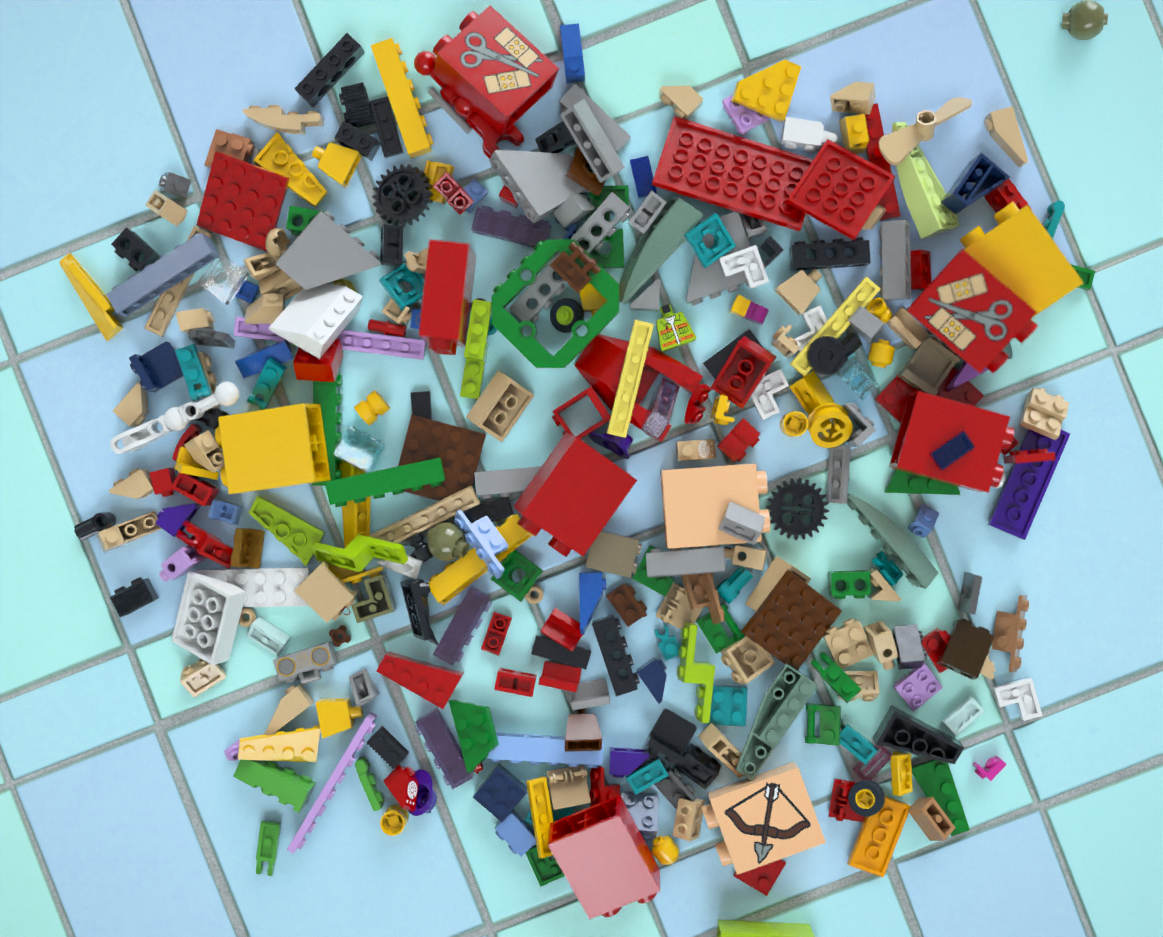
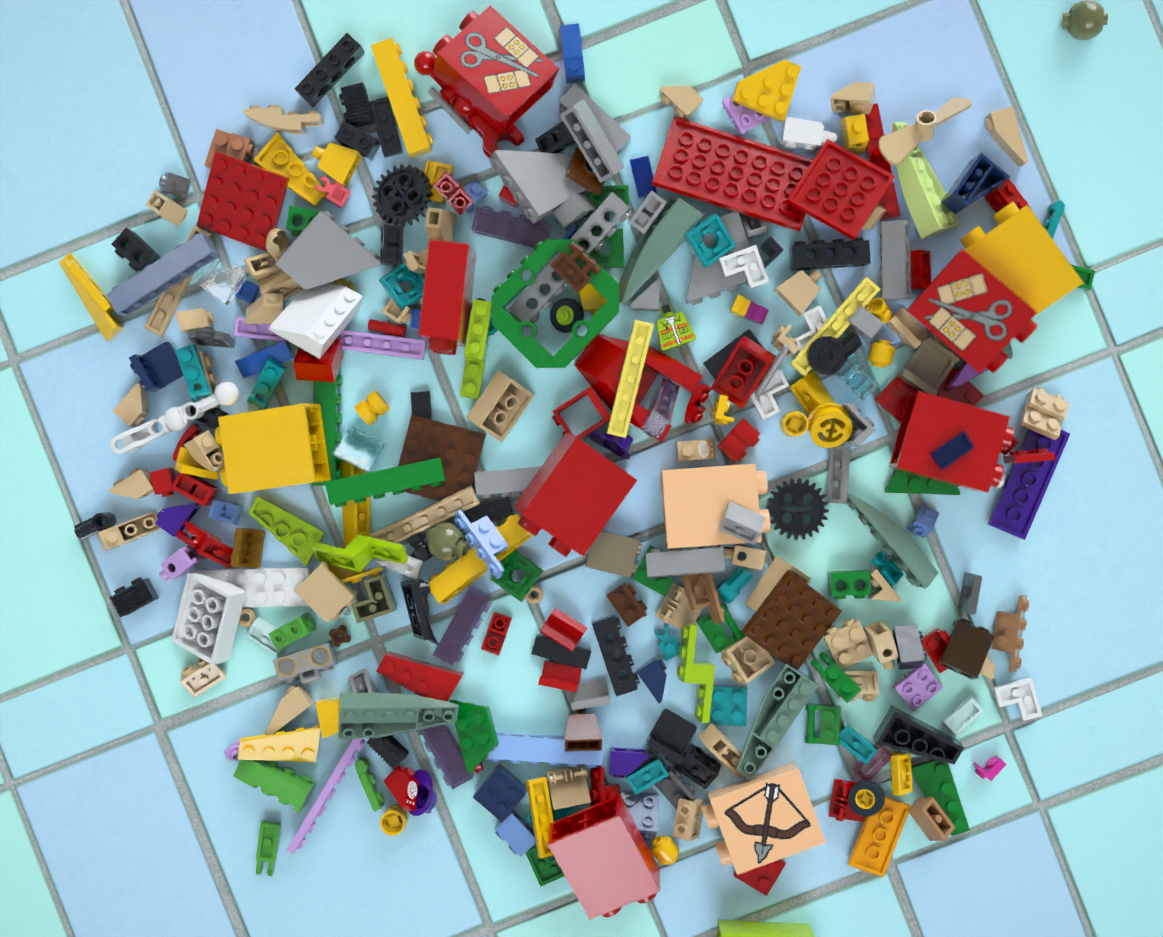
(292, 631): none -> bright green bracket
(335, 192): none -> coral plate
(390, 714): none -> sand green wedge
(440, 224): none -> tan slope
(515, 682): red brick -> none
(590, 594): blue slope -> none
(772, 369): none -> light grey bar

